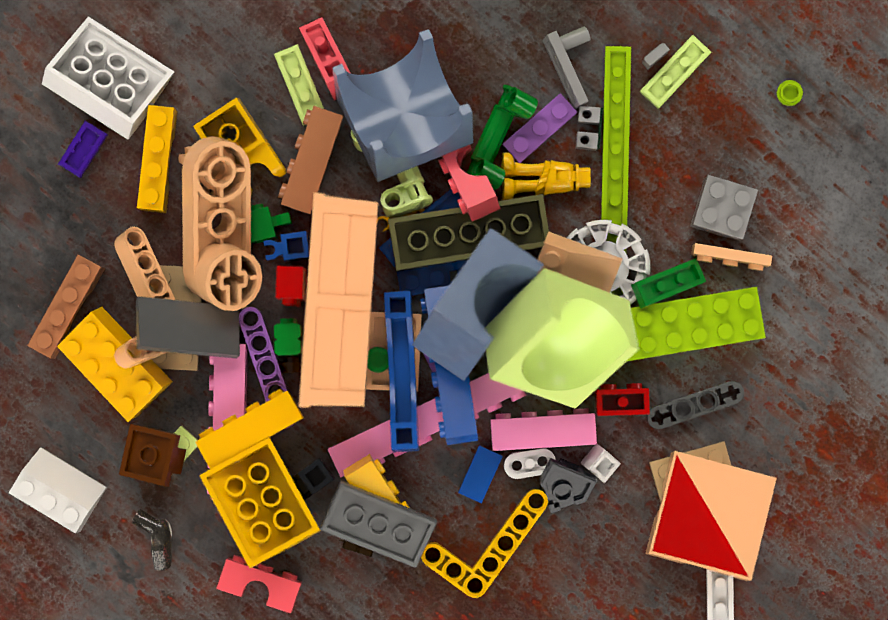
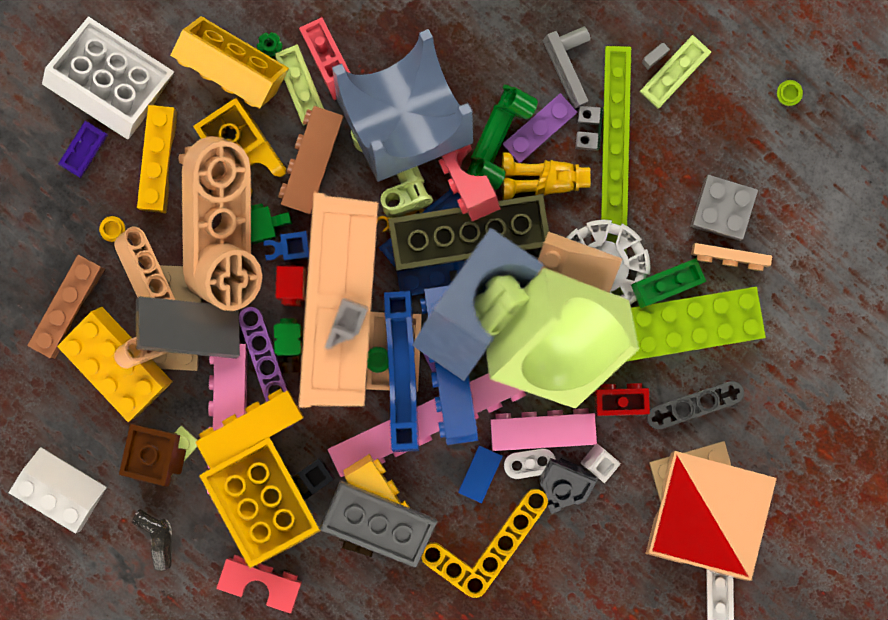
(111, 228): none -> yellow plate
(229, 62): none -> yellow brick
(266, 38): none -> green plate
(346, 323): none -> light grey slope
(499, 303): none -> yellowish green brick

